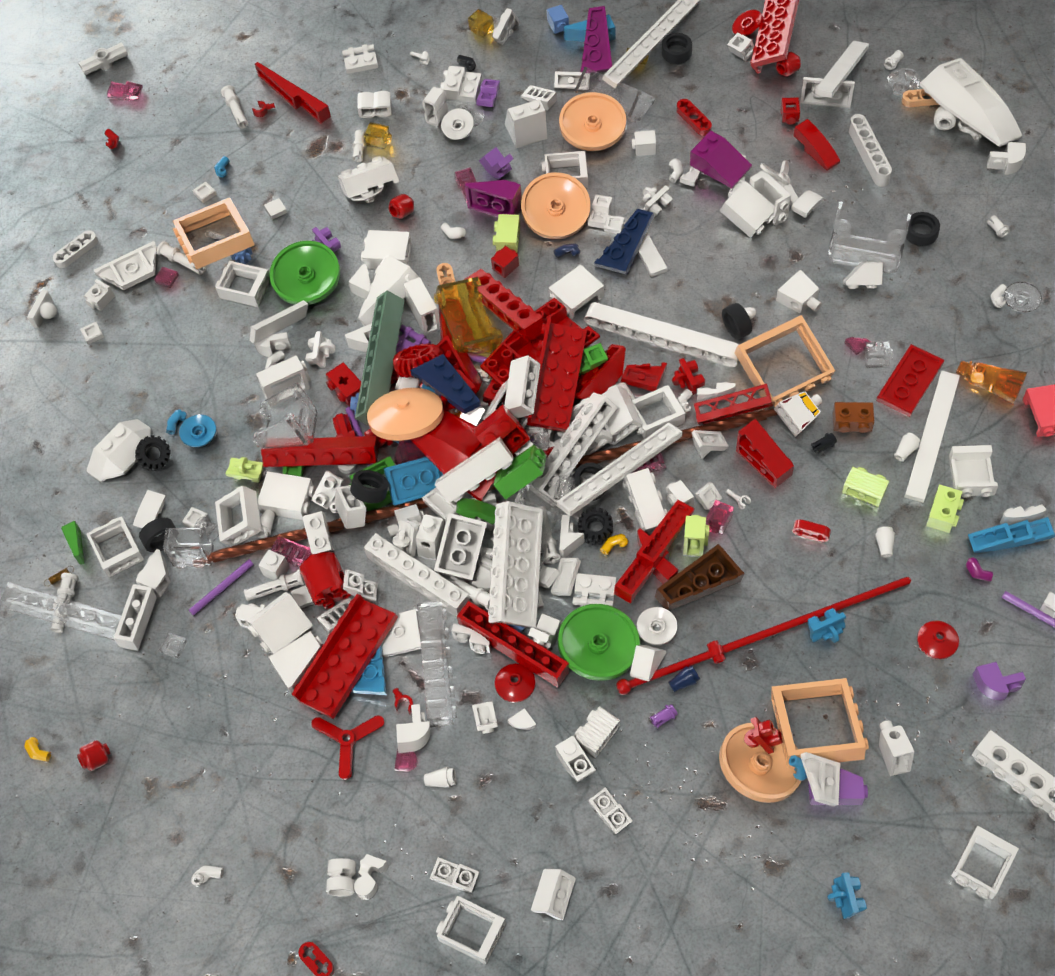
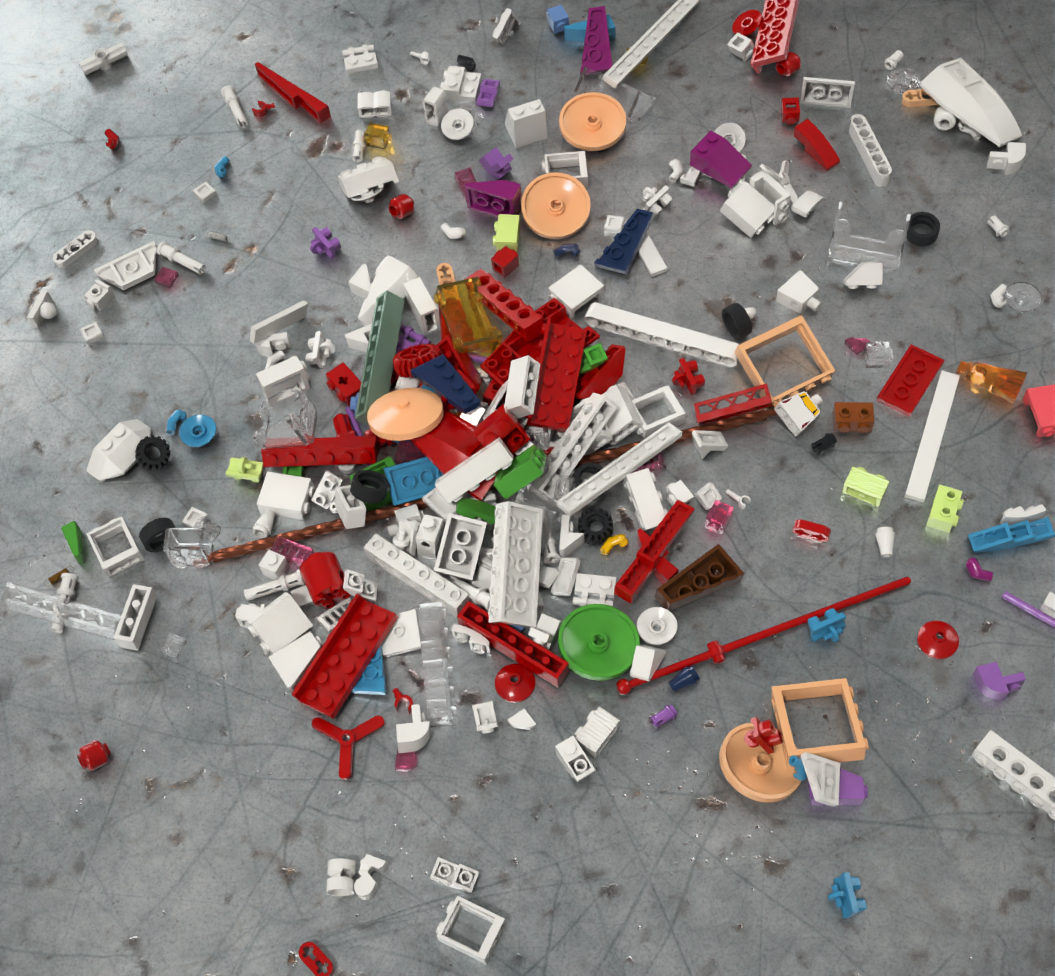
(33, 751): yellow arm -> none
(119, 91): clear pink slope -> none
(149, 508): white slope -> none
(155, 574): white slope -> none
(206, 873): white arm -> none
(220, 248): light nougat window -> none
(221, 587): medium lavender bar -> none
(233, 269): white window -> none
(242, 256): medium blue gear -> none
(251, 519): white window -> none
(275, 208): white tile -> none
(305, 272): bright green dish -> none
(318, 532): white panel -> none
(384, 243): white brick -> none
(441, 778): white cone -> none
(481, 23): clear yellow brick -> none
(551, 96): white slope -> none
(553, 893): white panel -> none
(566, 80): white slope -> none
(600, 209): white slope -> none
(610, 811): white slope -> none
(644, 143): white brick -> none
(644, 375): red wing -> none
(676, 39): black tyre -> none
(683, 398): white arm -> none
(691, 110): red beam -> none
(695, 535): yellowish green brick -> none
(721, 389): white slope -> none
(733, 131): none -> white dish
(763, 454): red wedge -> none
(841, 69): white tile -> none
(895, 748): white torso -> none
(907, 446): white cone -> none
(972, 470): white panel -> none
(993, 844): white window -> none

